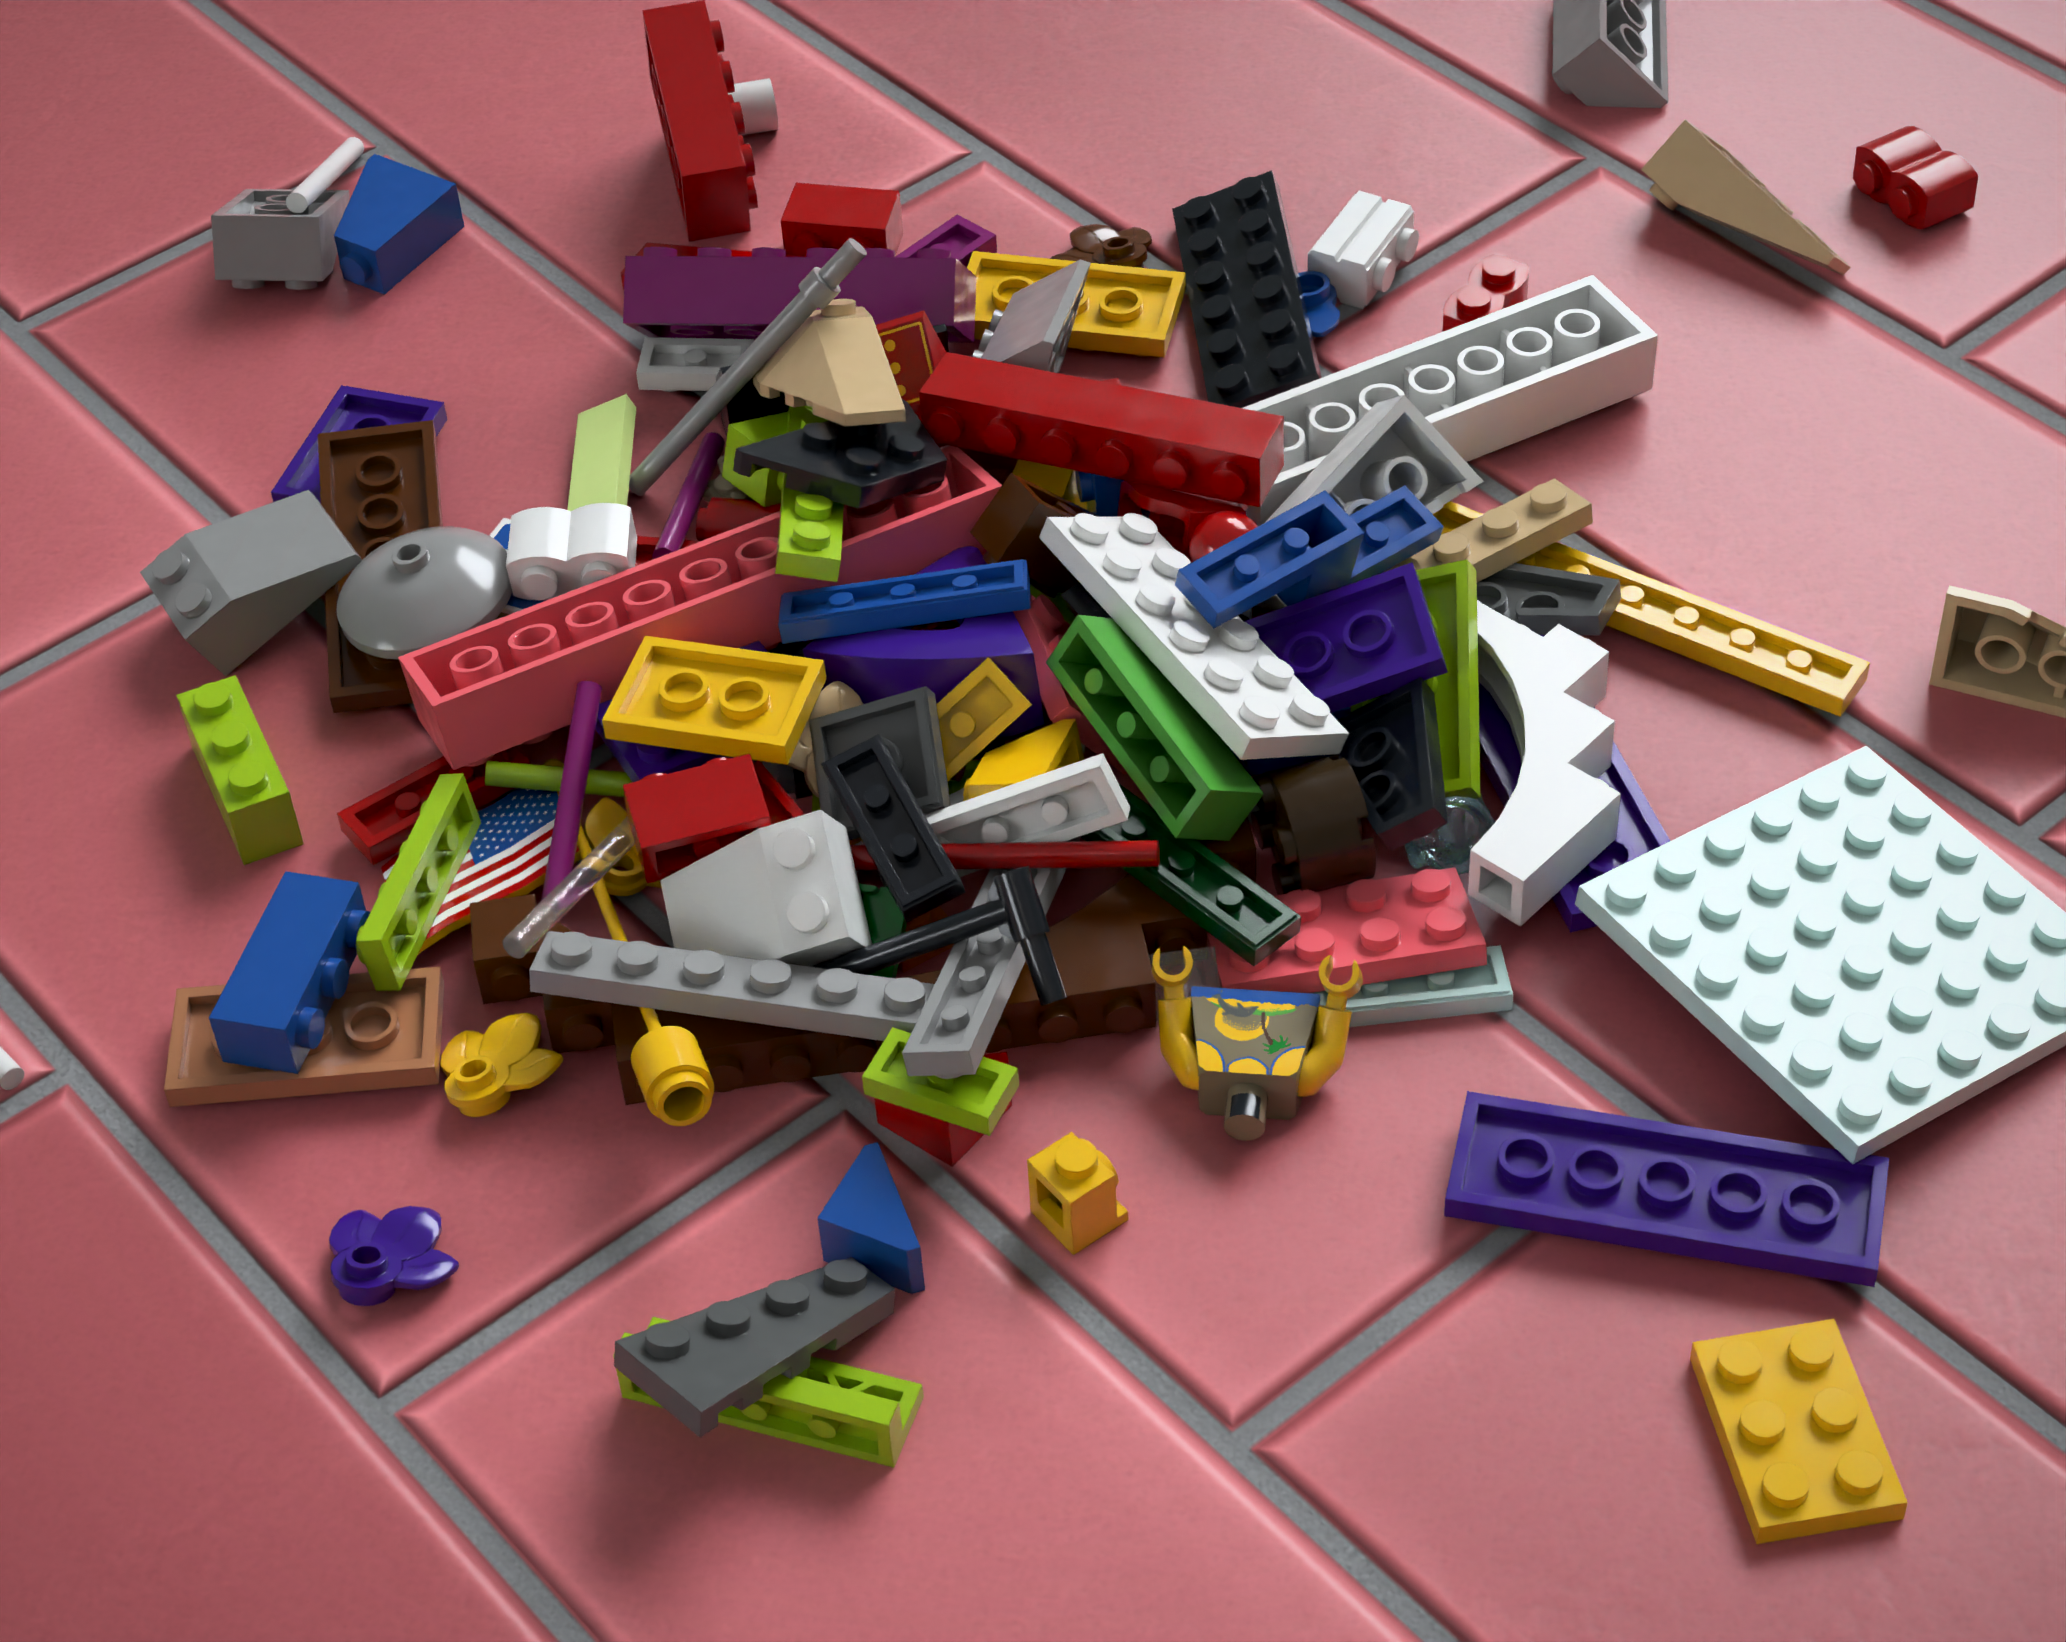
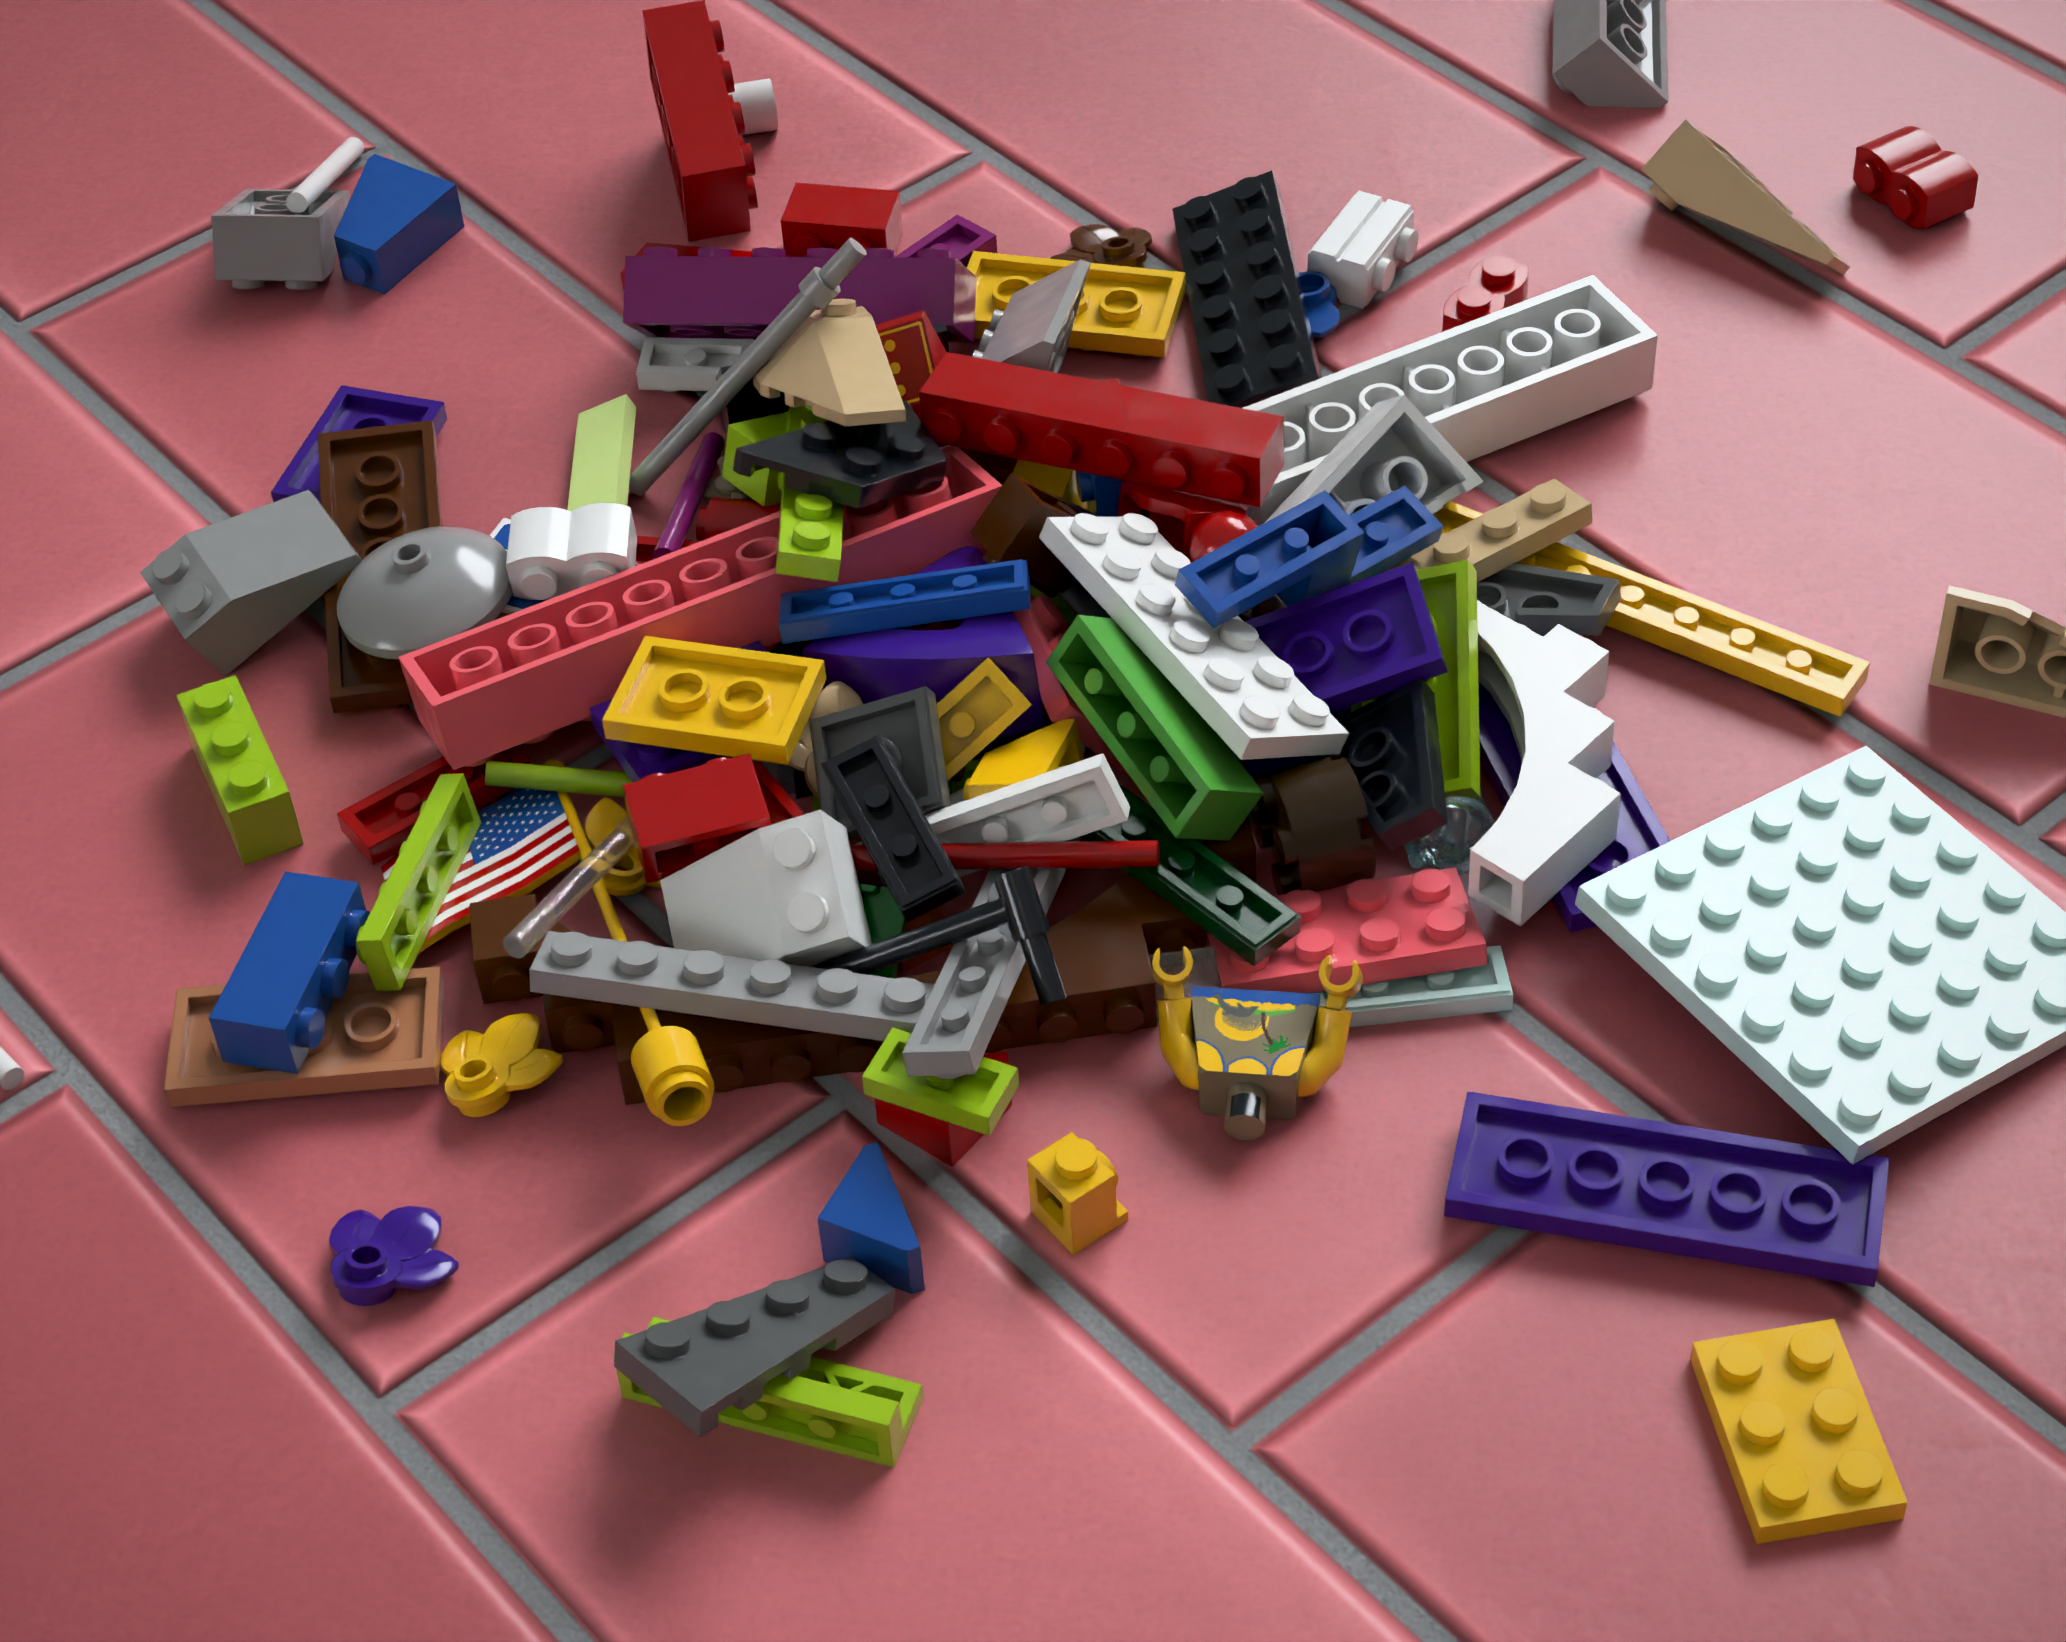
(573, 784): magenta bar -> none

